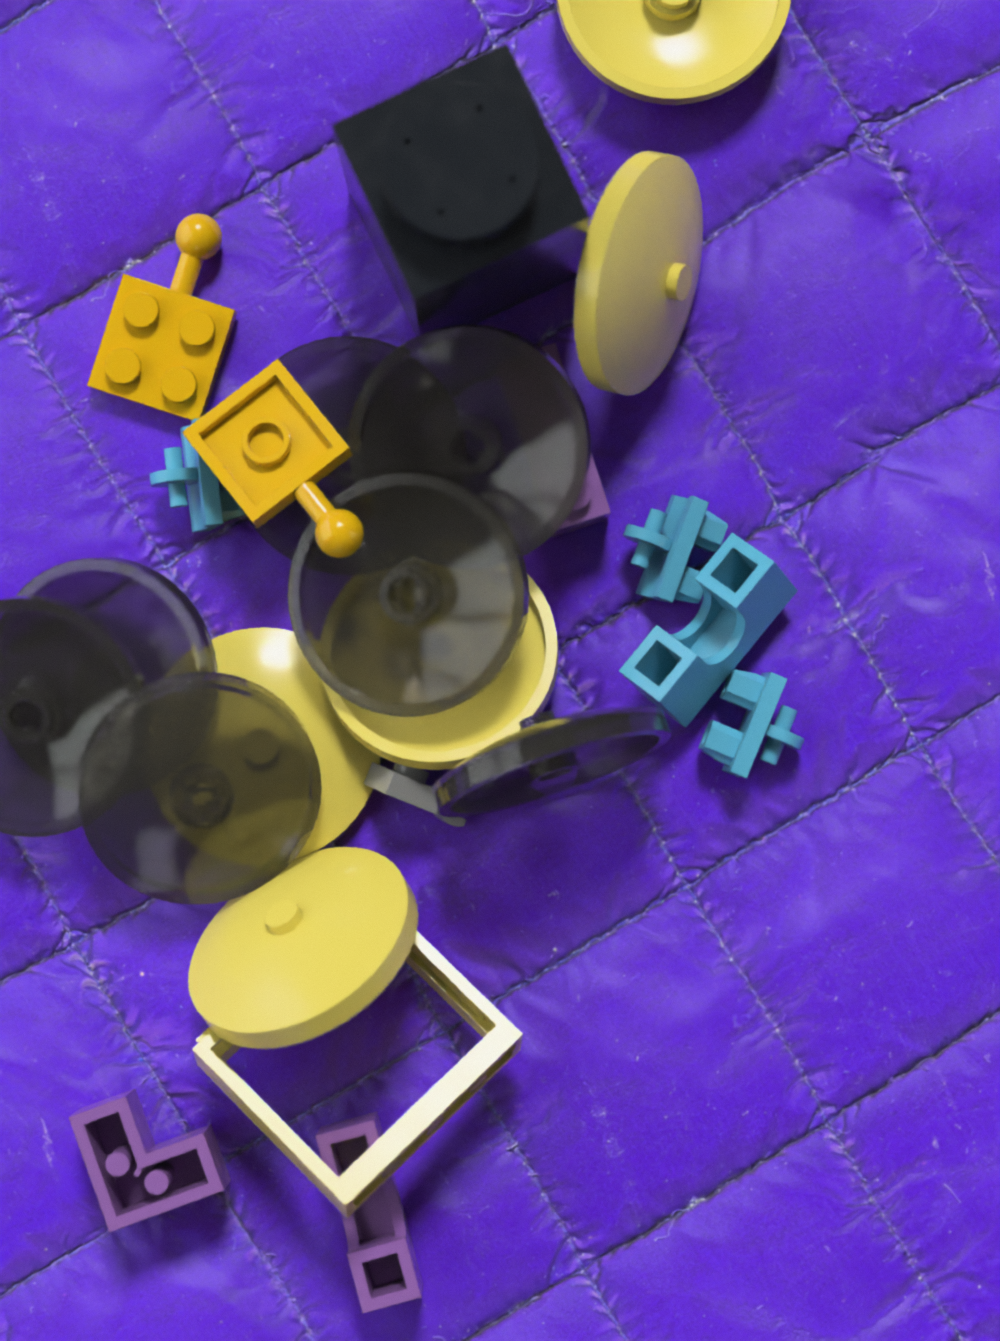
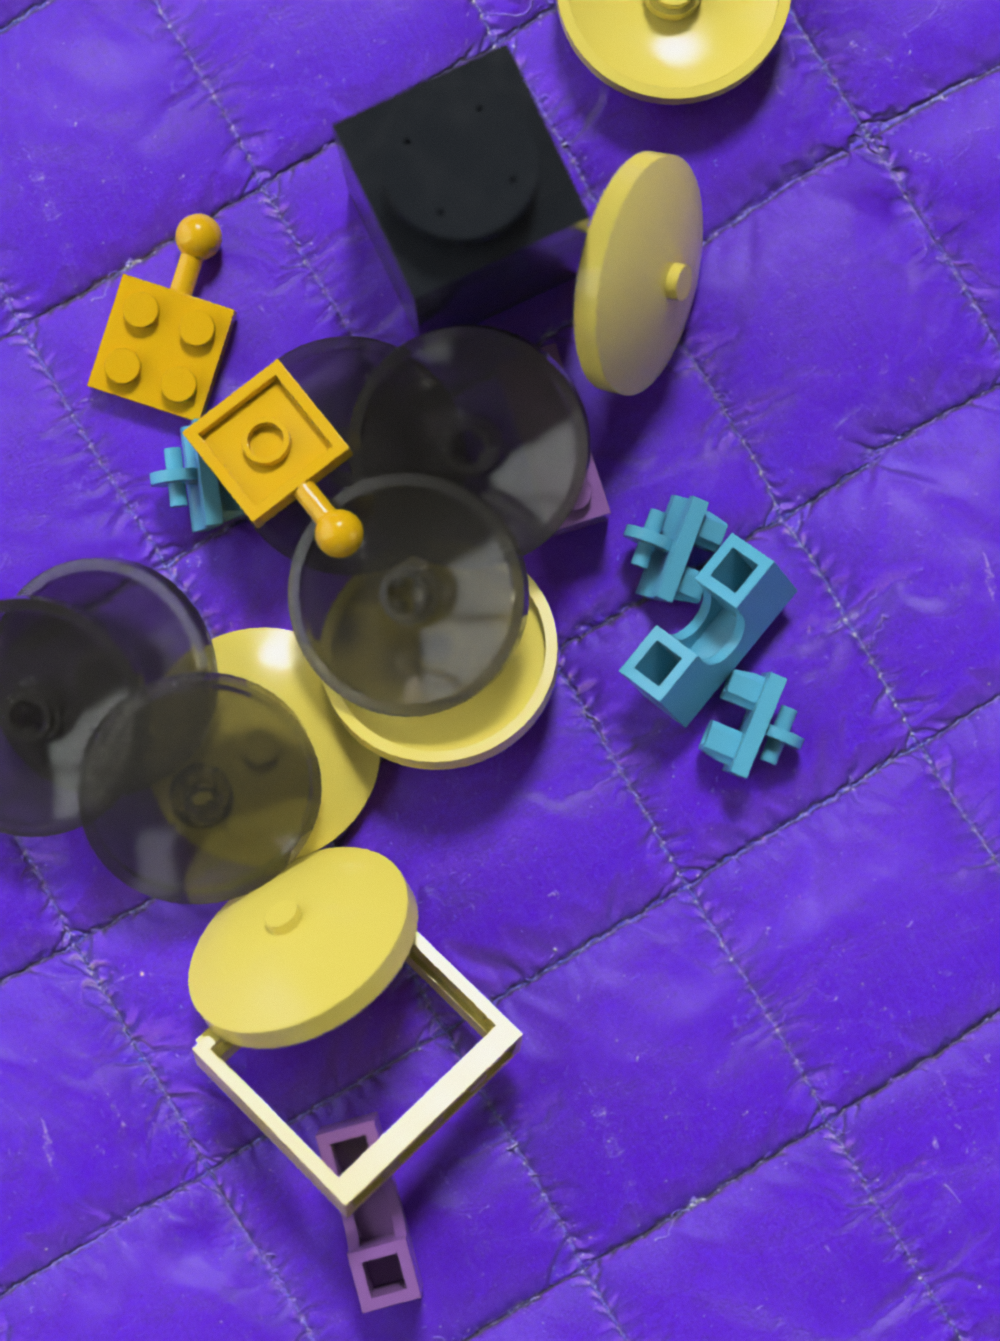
(136, 1175): medium lavender brick -> none
(408, 786): light grey plate -> none
(550, 758): clear smoke dish -> none

